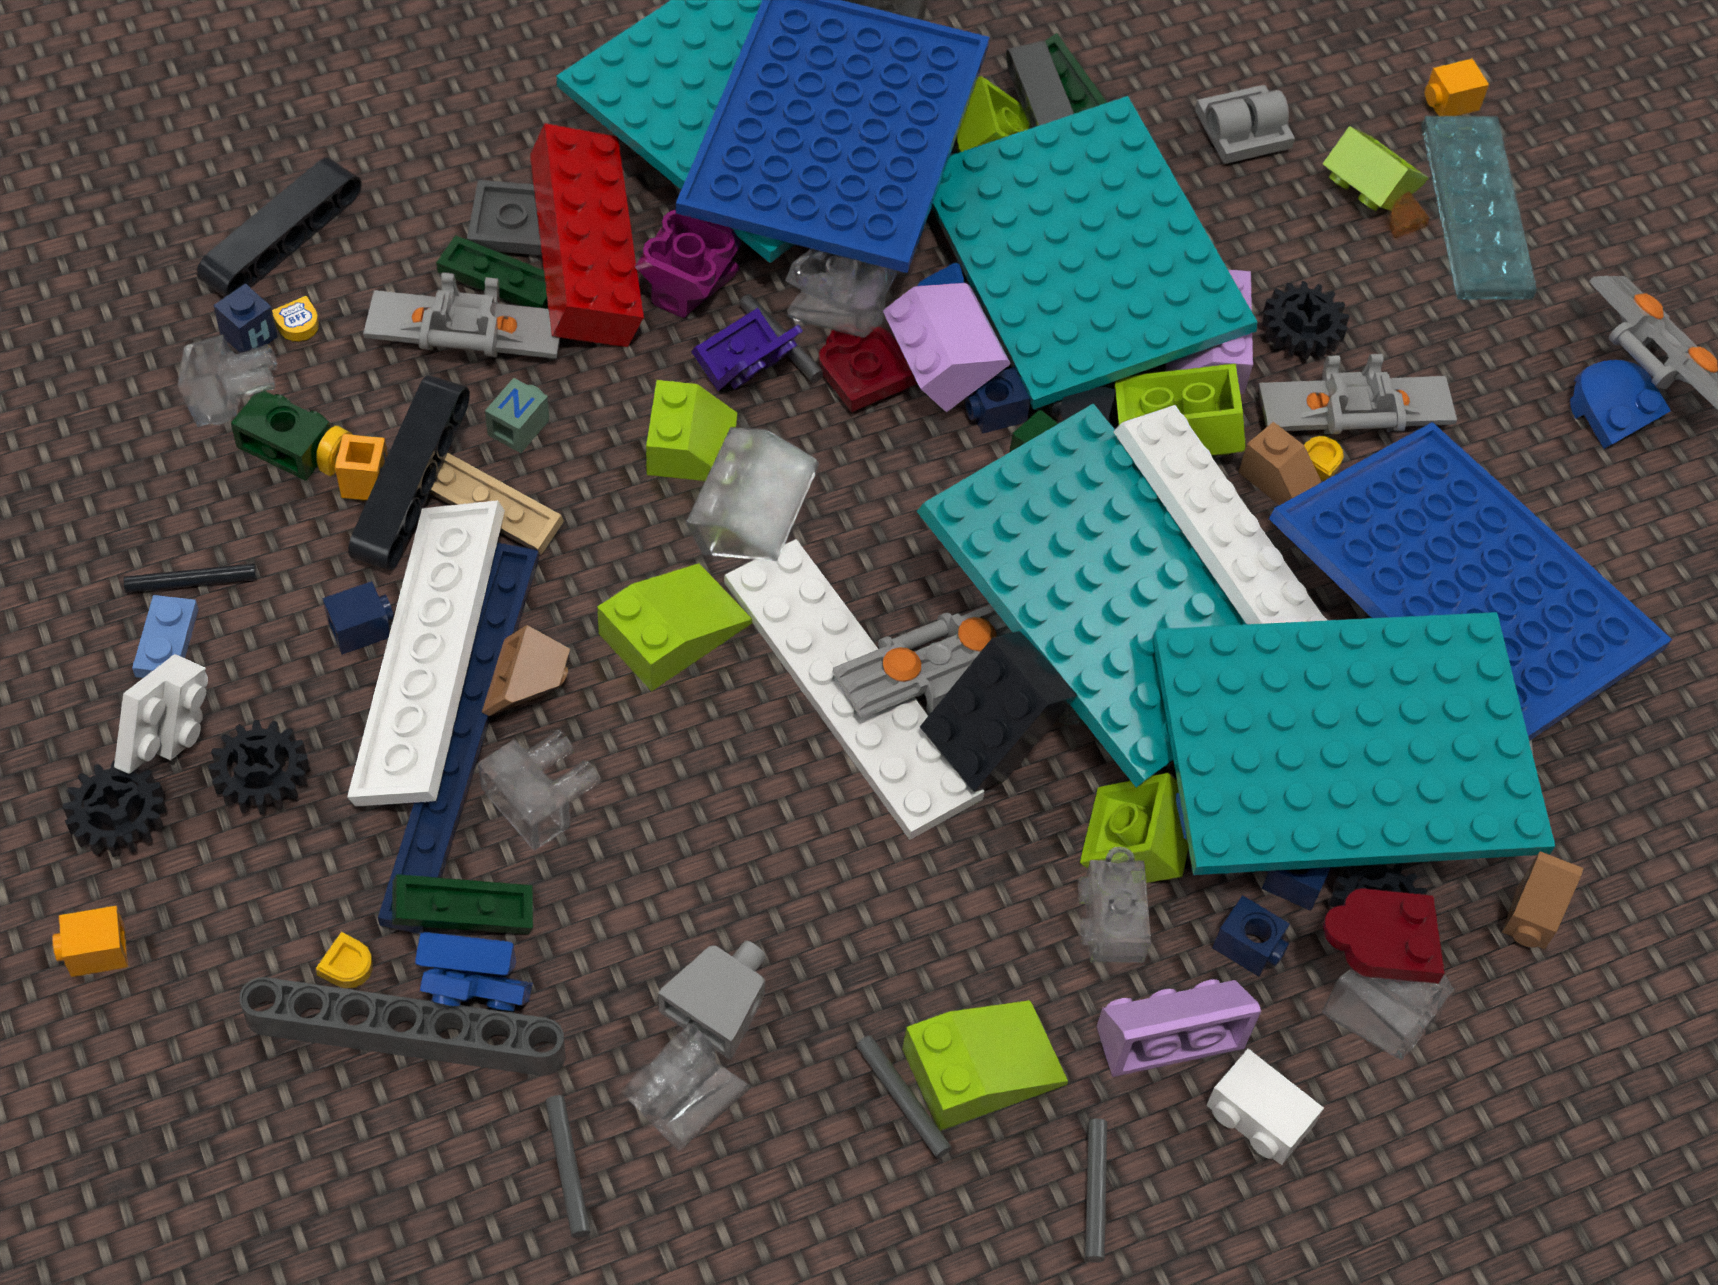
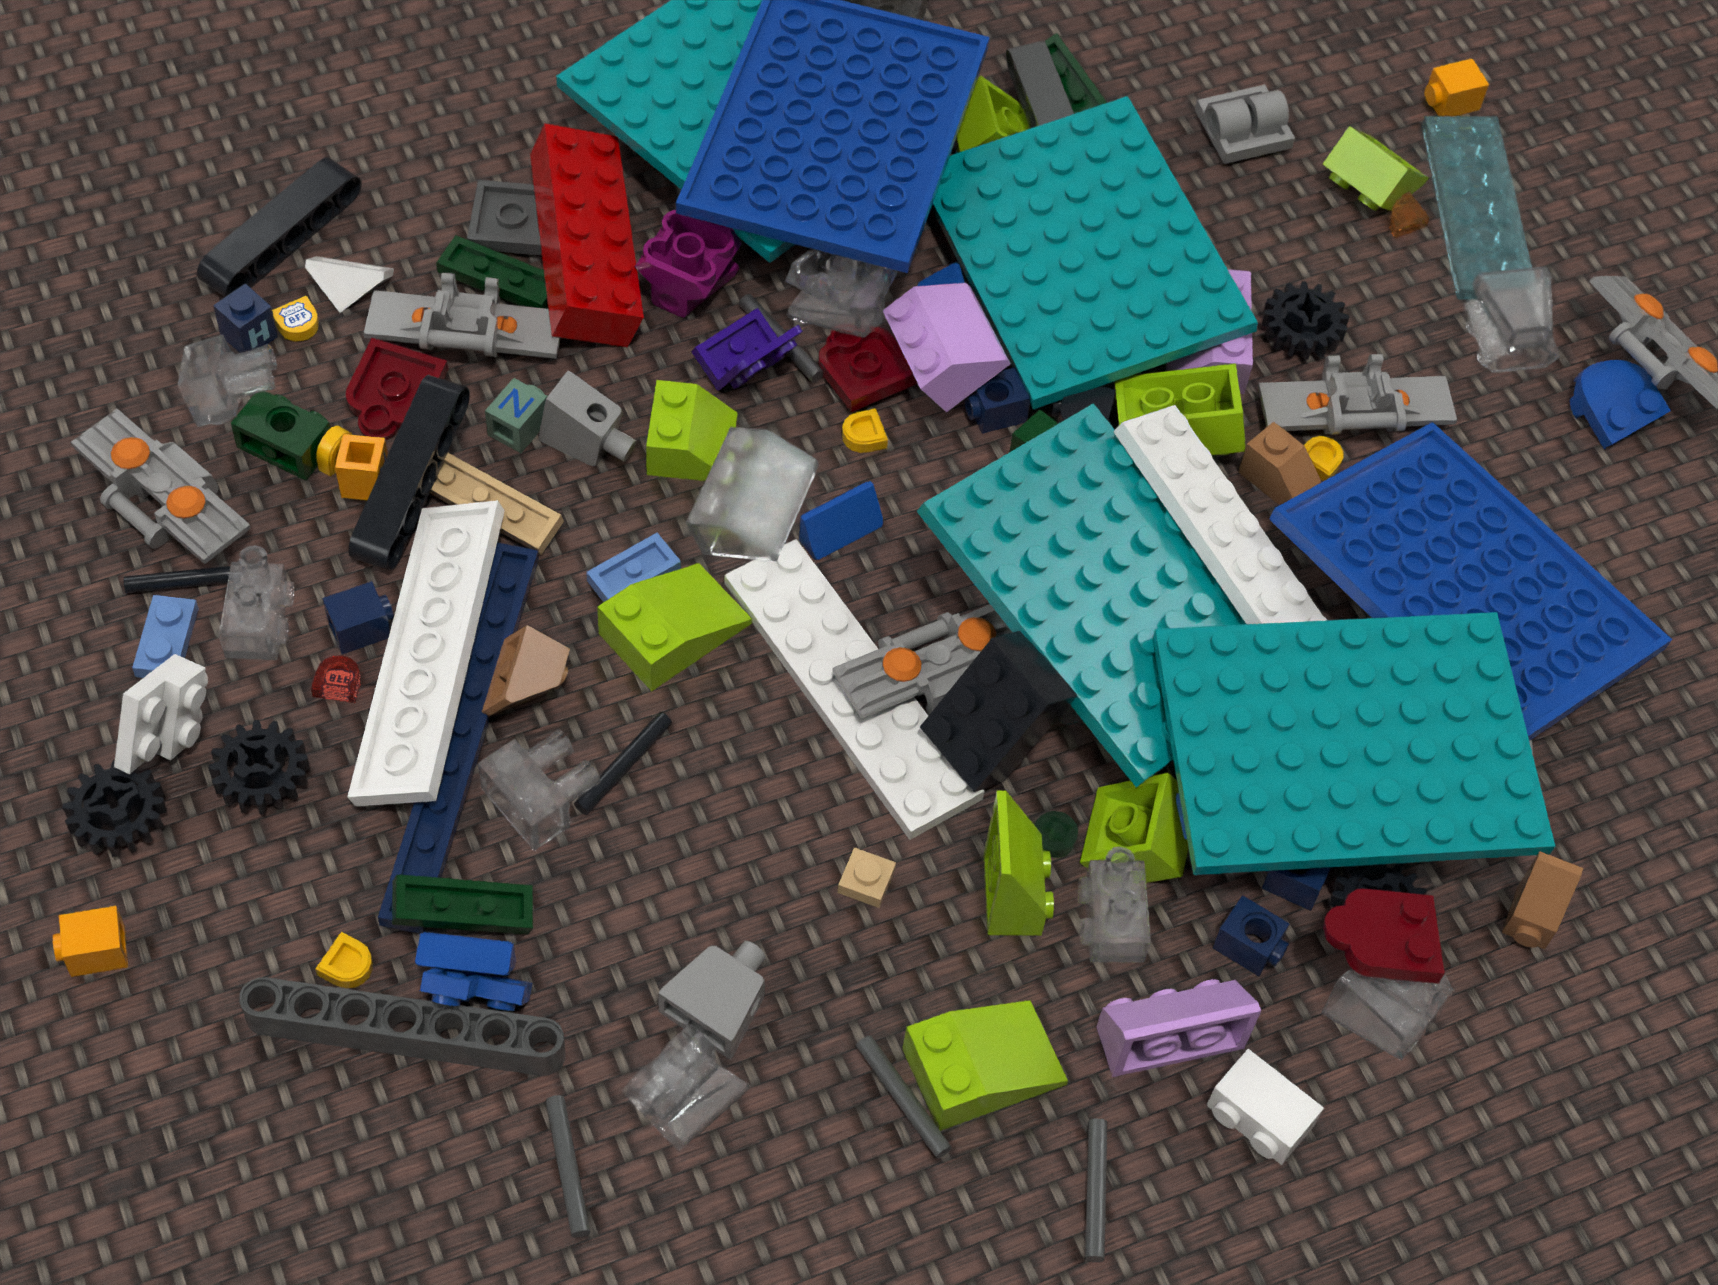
(167, 473): none -> light grey piece
(255, 607): none -> clear brick
(337, 679): none -> clear red tile
(345, 280): none -> white slope
(387, 384): none -> dark red plate
(583, 422): none -> light grey torso
(623, 762): none -> black bar
(635, 564): none -> medium blue plate
(840, 521): none -> blue slope
(864, 432): none -> yellow tile
(866, 877): none -> tan plate
(1015, 872): none -> lime slope
(1058, 833): none -> clear green tile
(1513, 319): none -> clear piece

